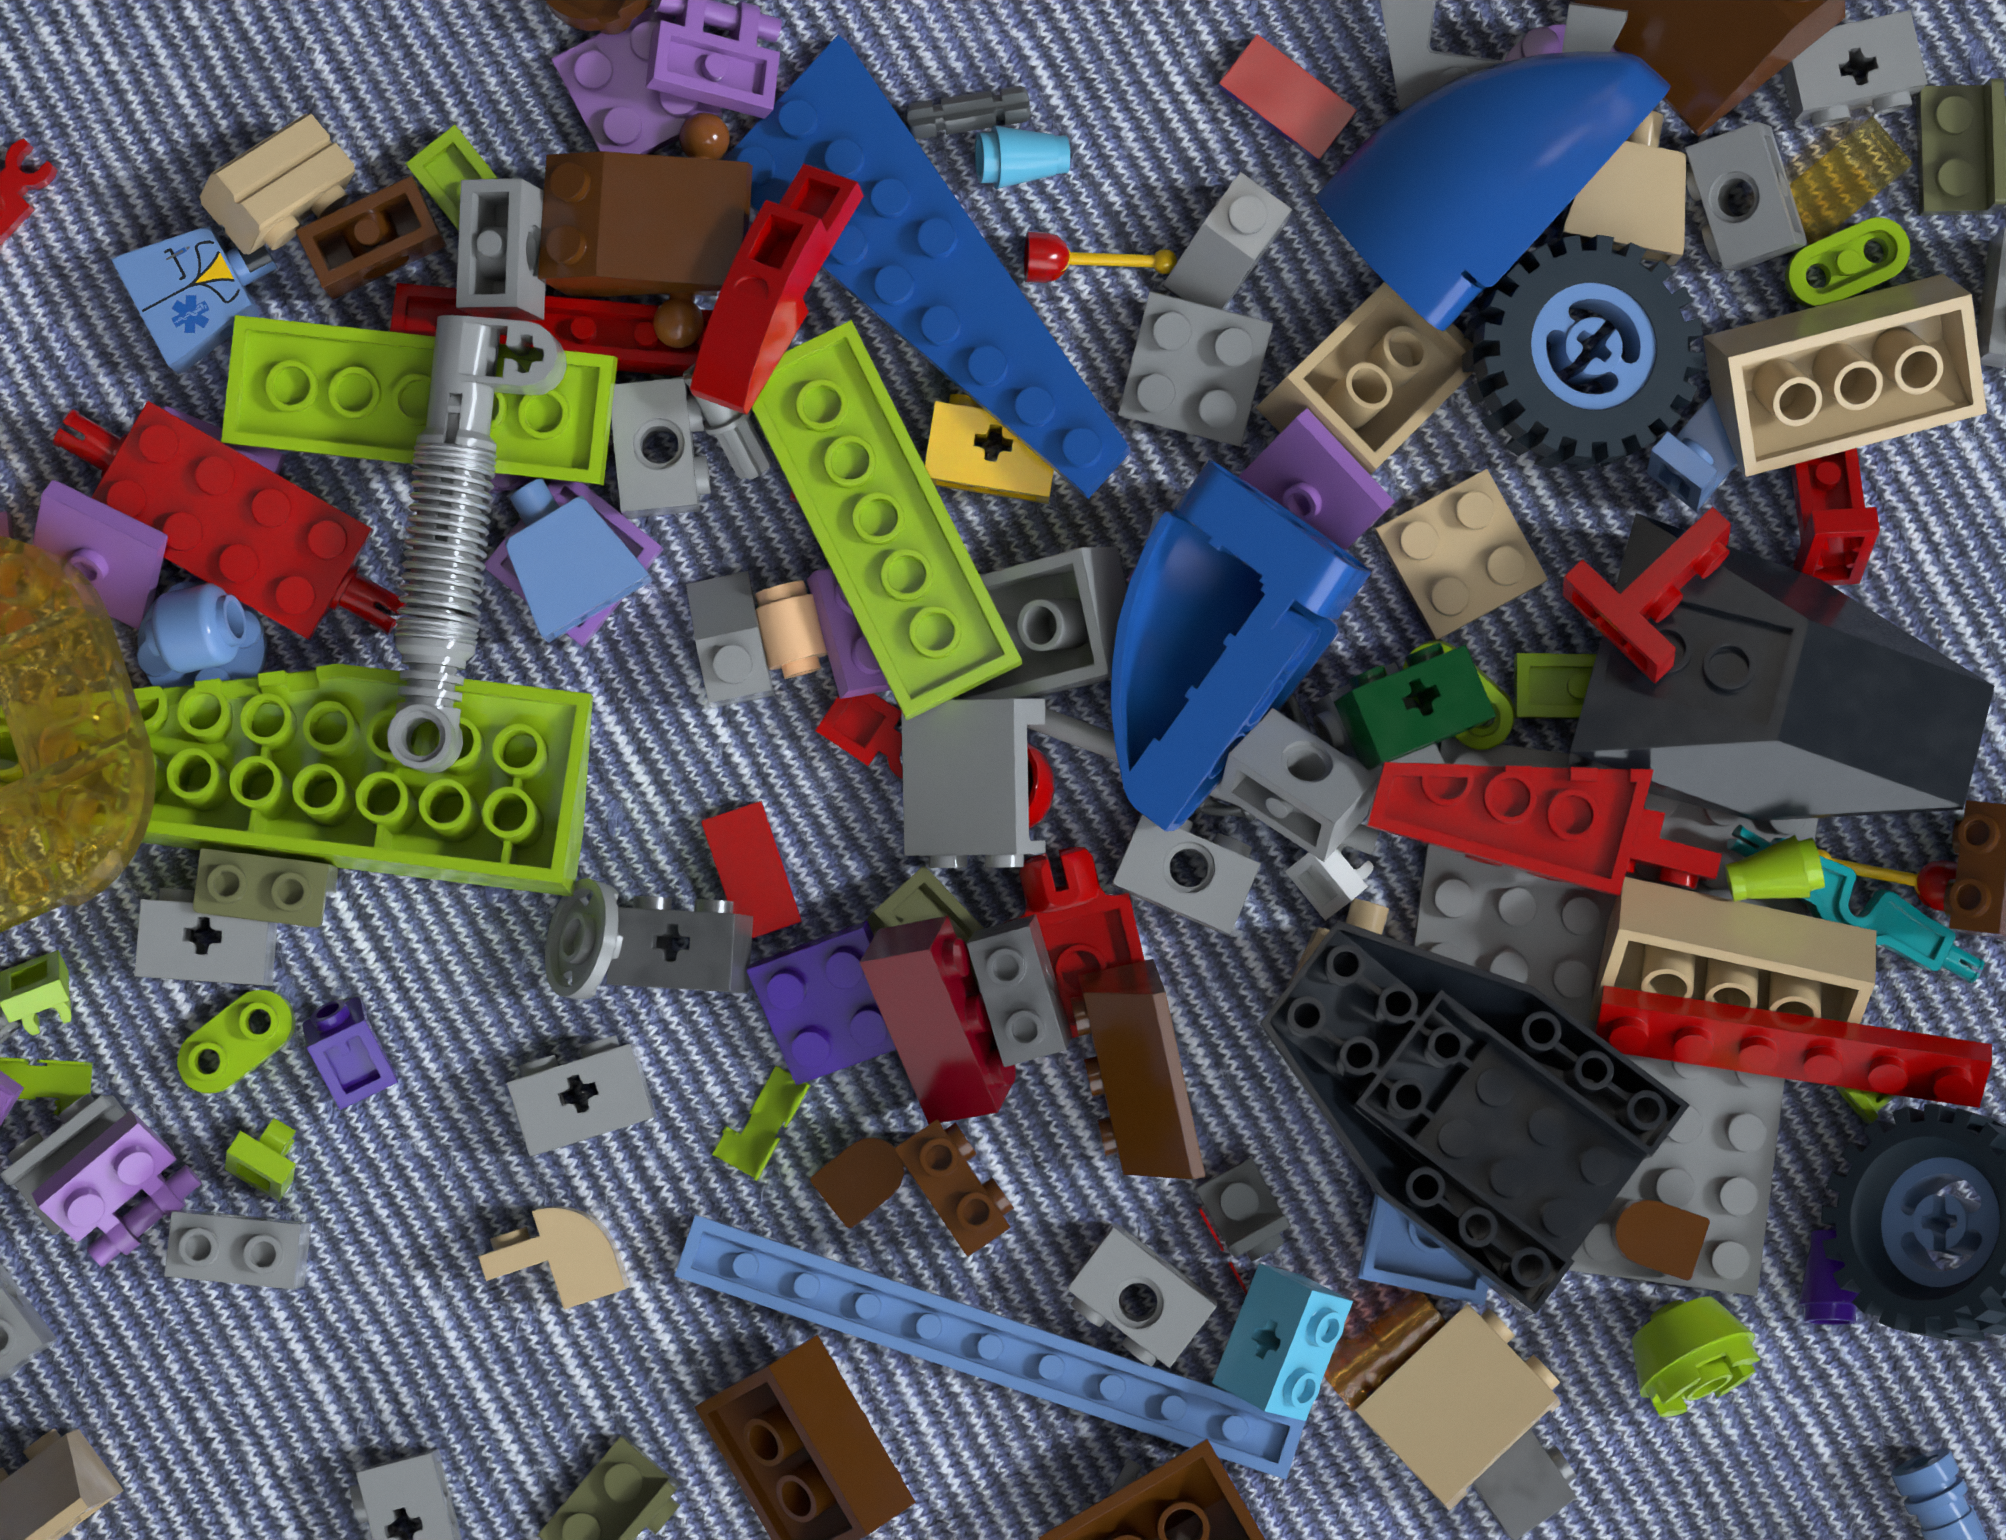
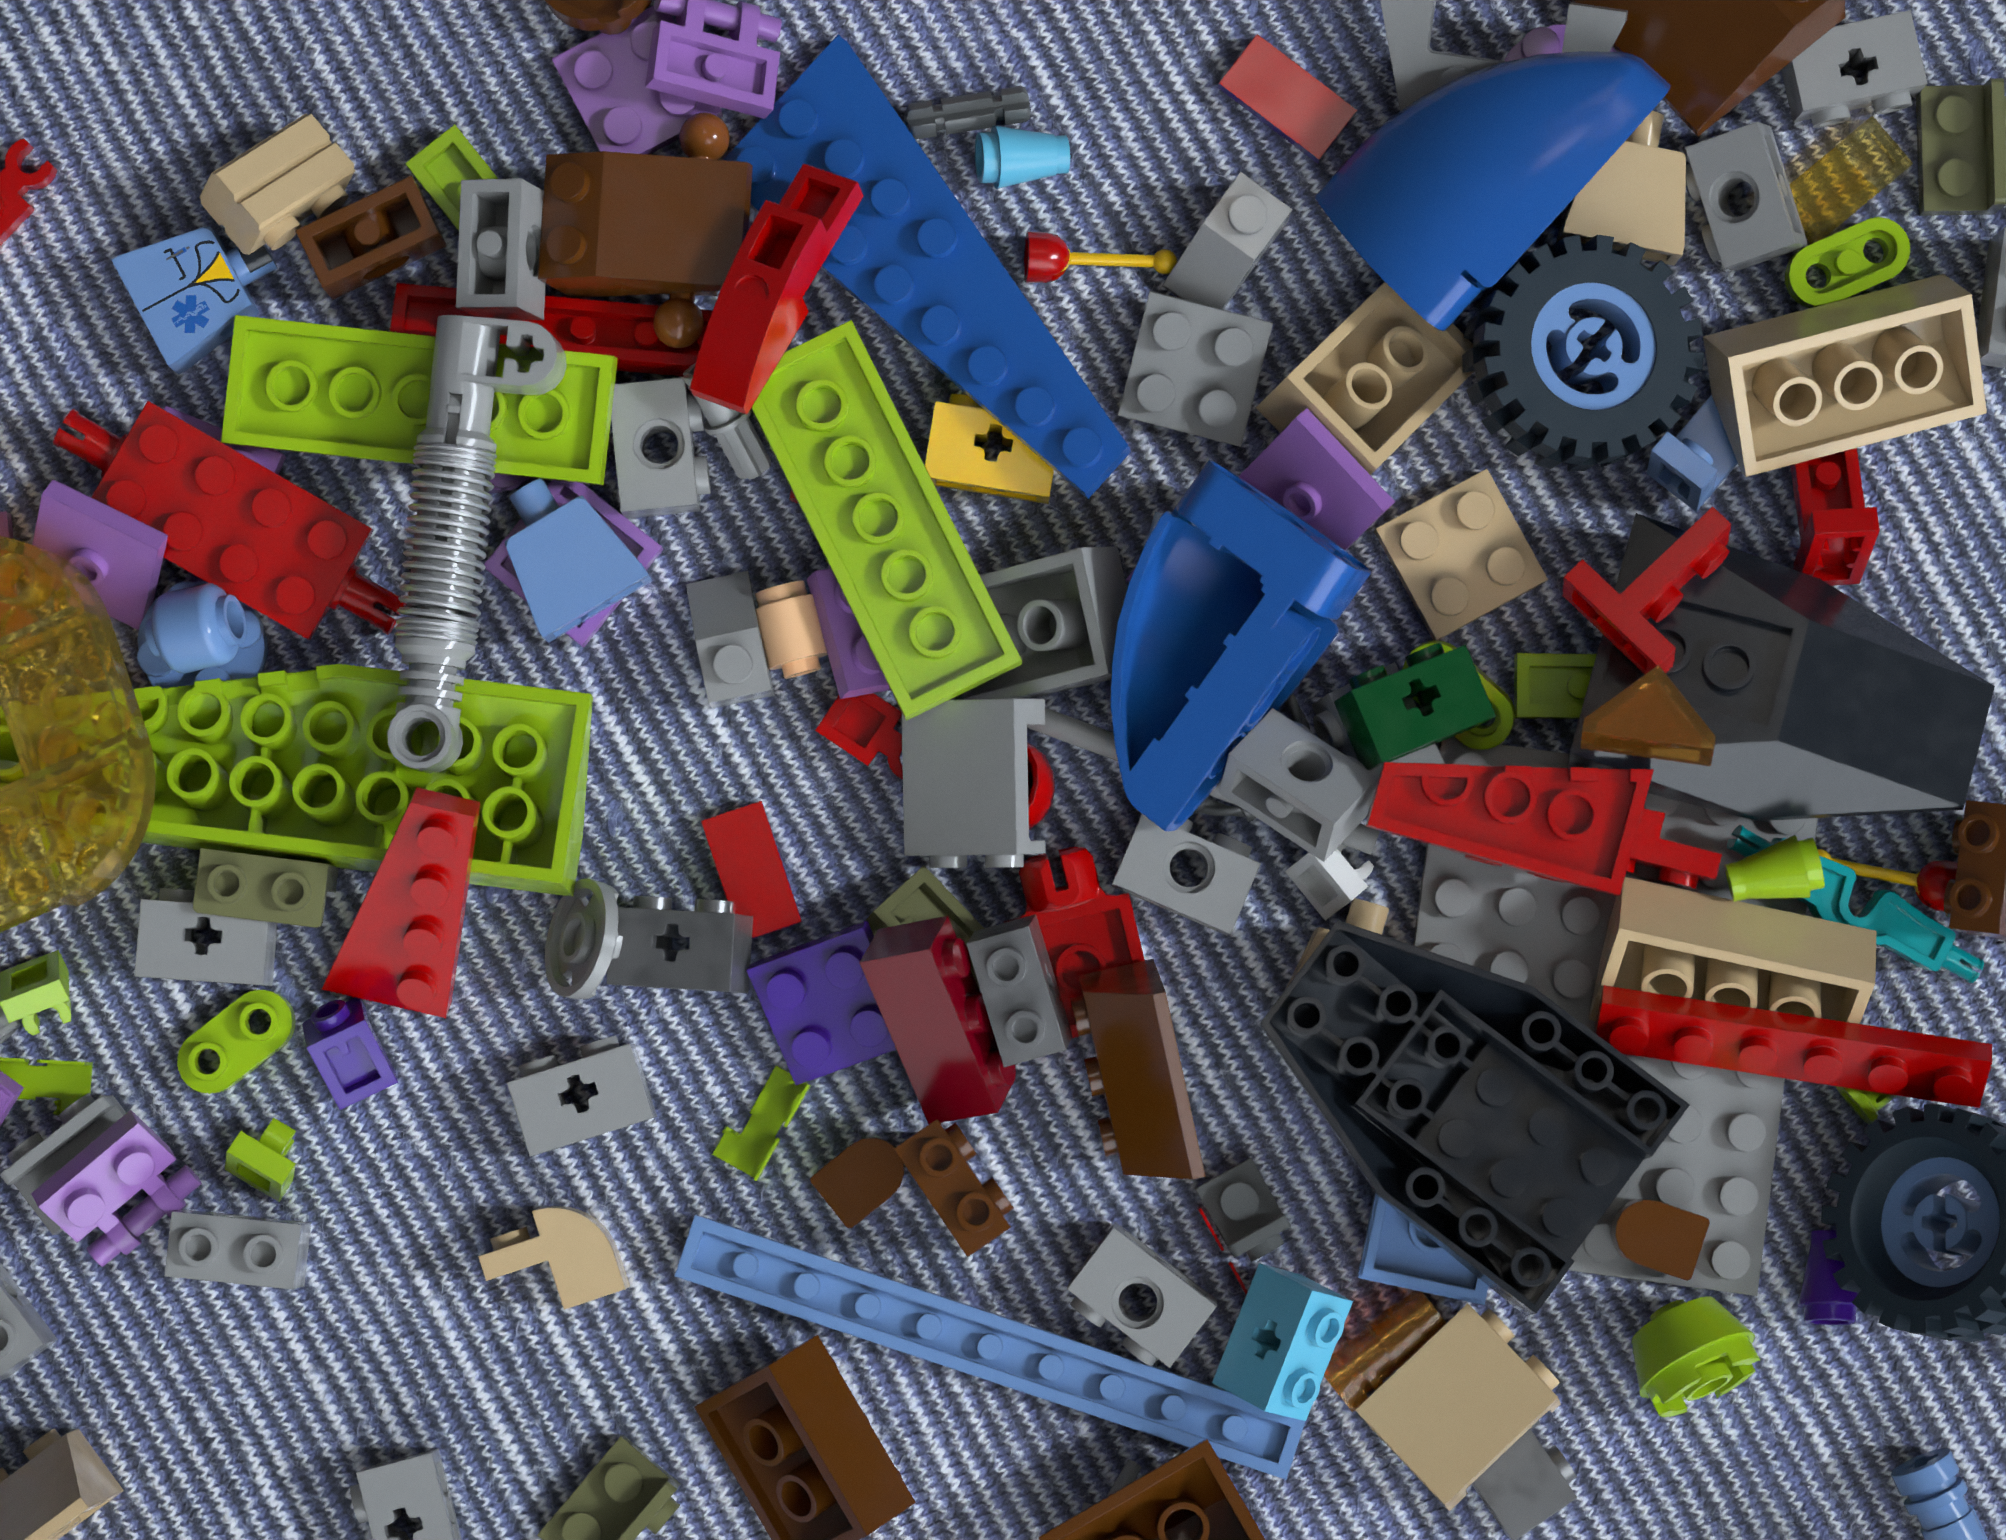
(412, 917): none -> red wing
(1650, 722): none -> clear orange slope

